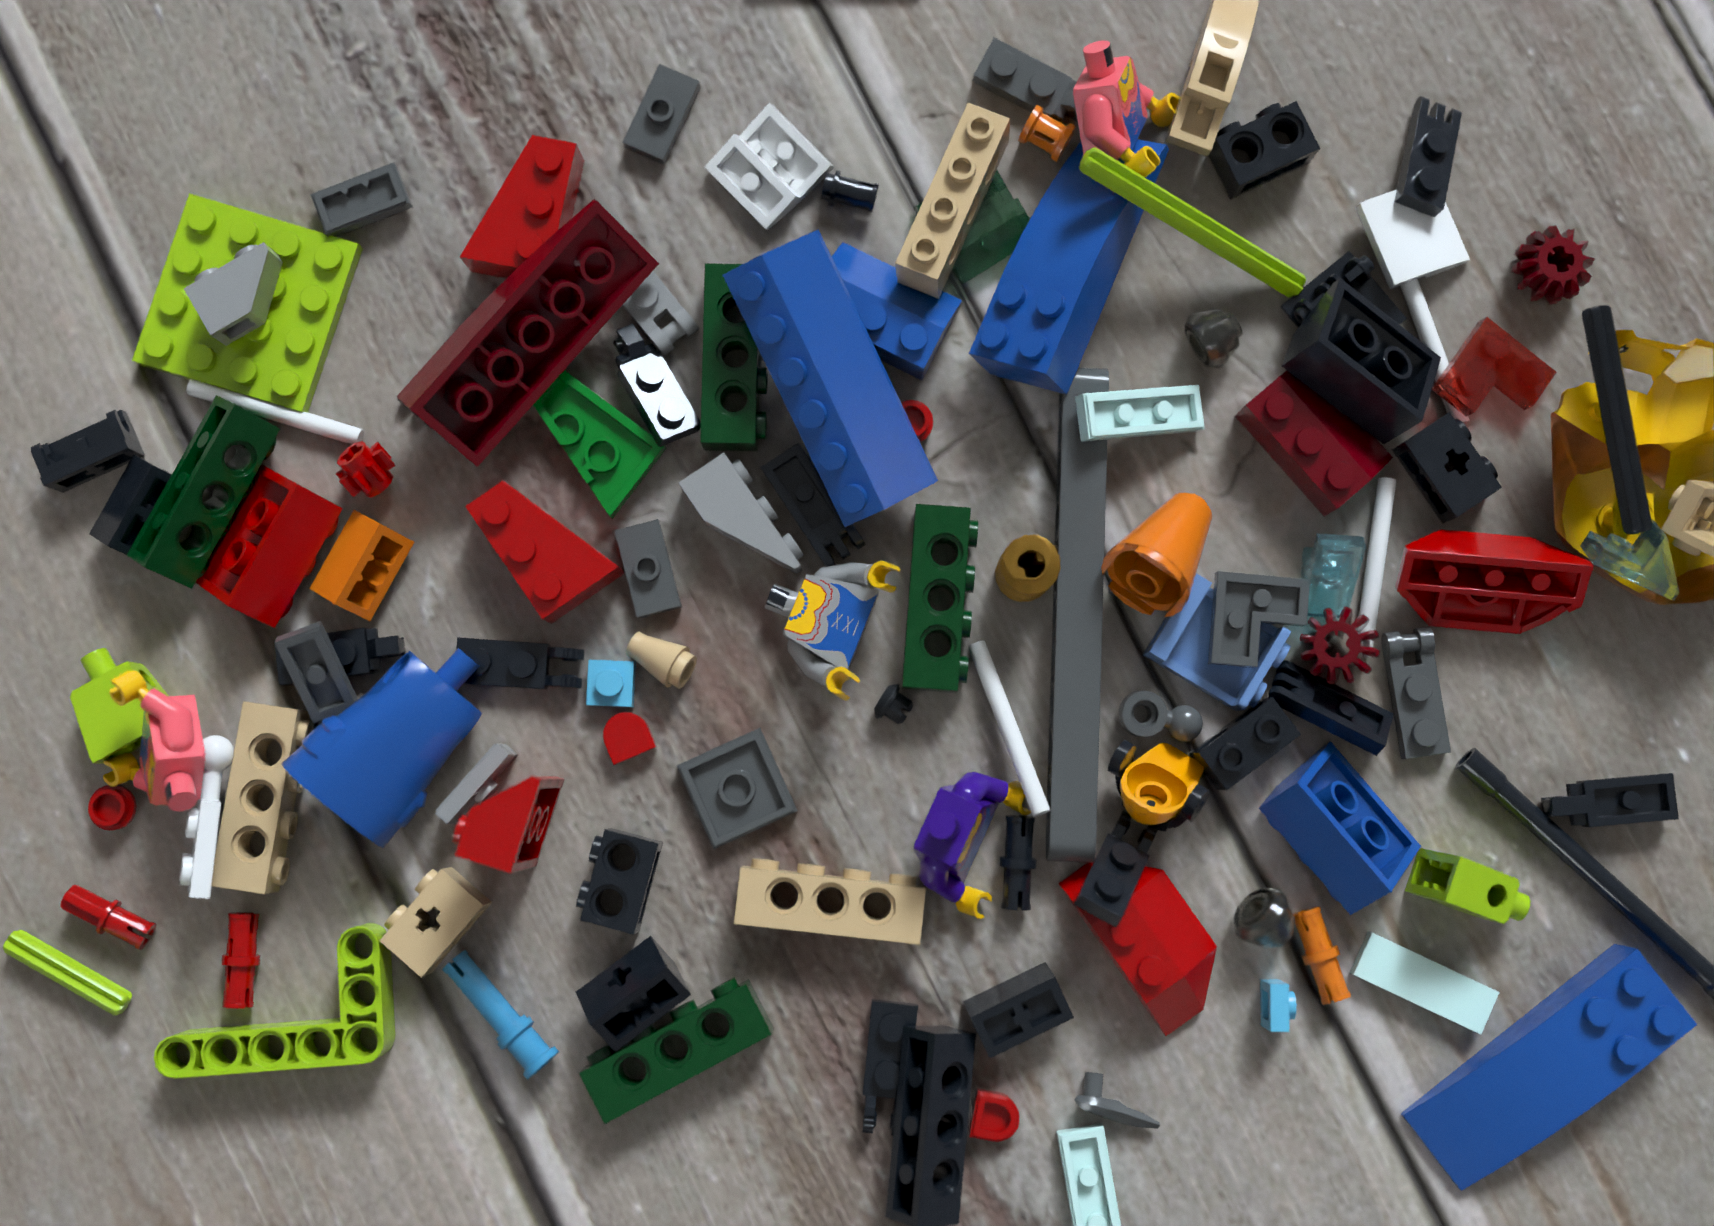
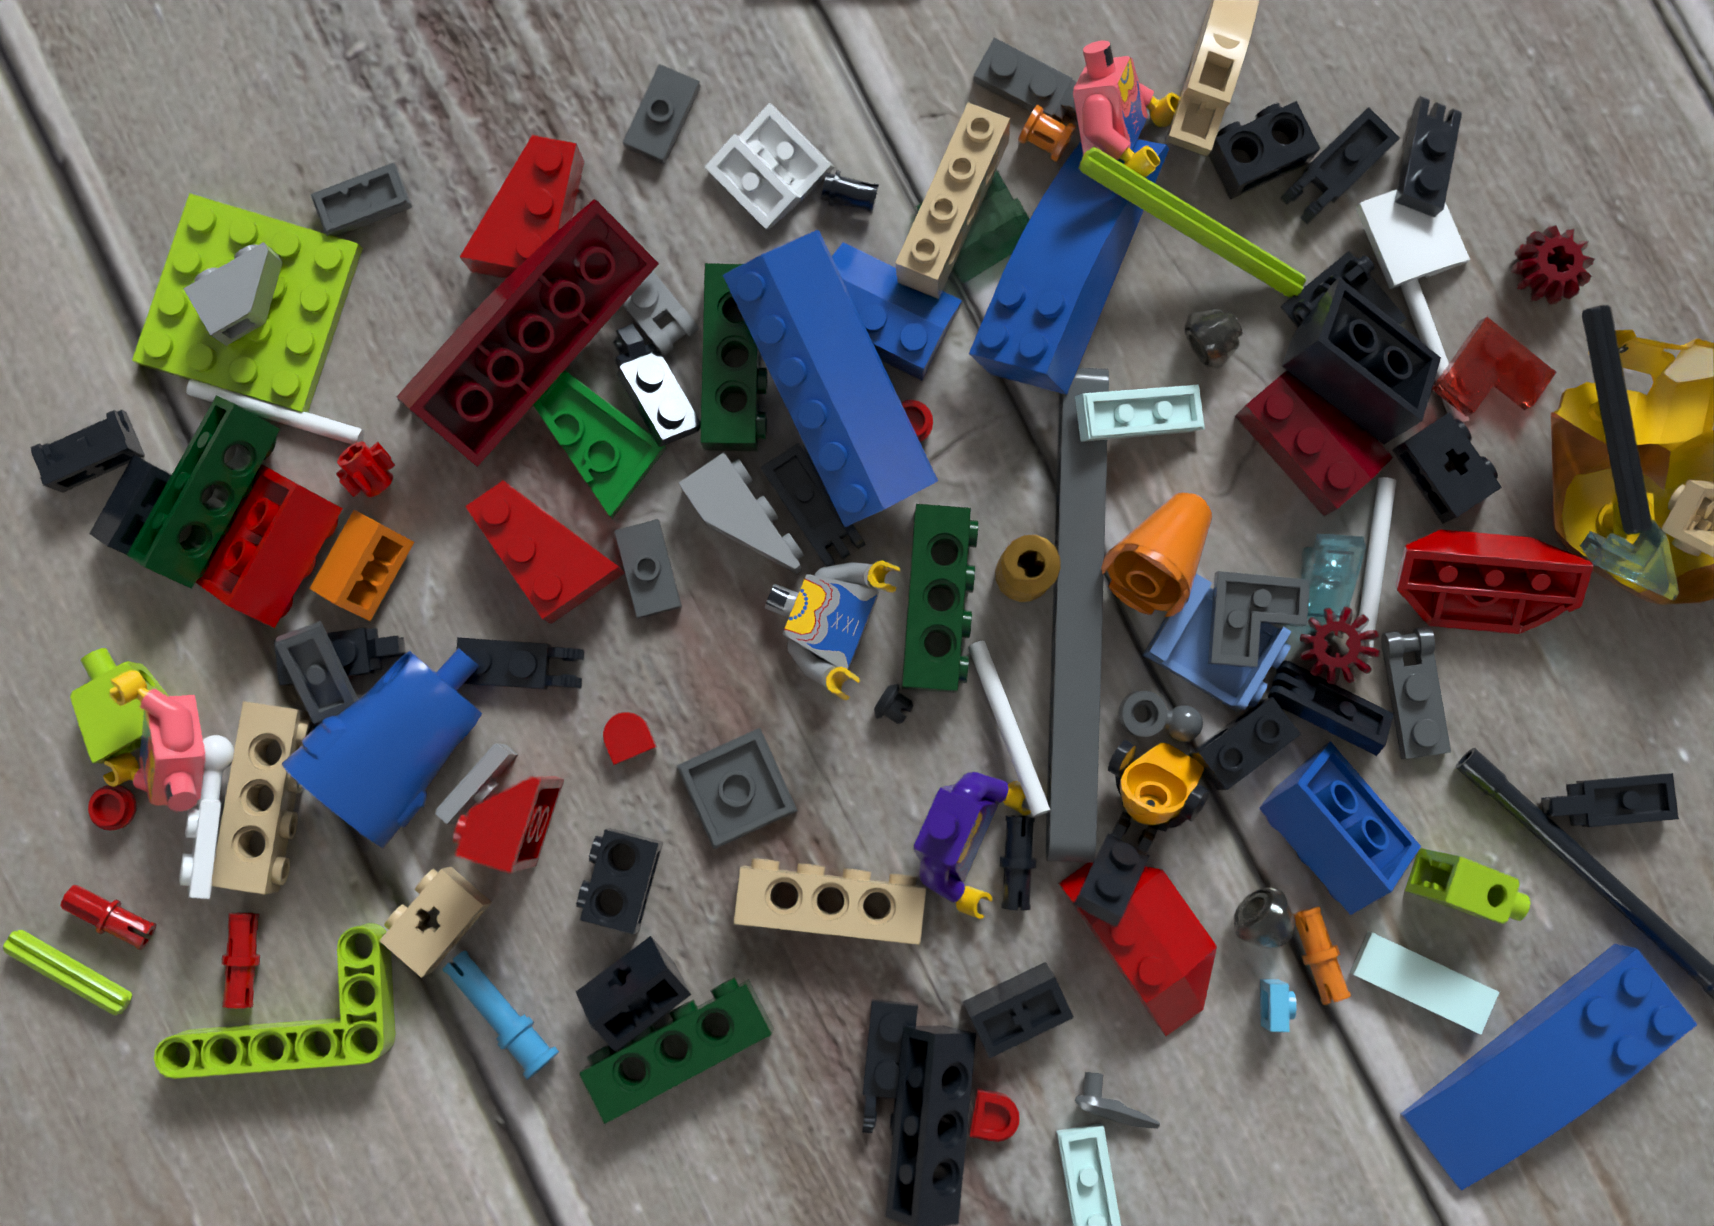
(611, 683): medium azure plate -> none
(663, 659): tan cone -> none
(1343, 162): none -> black hinge

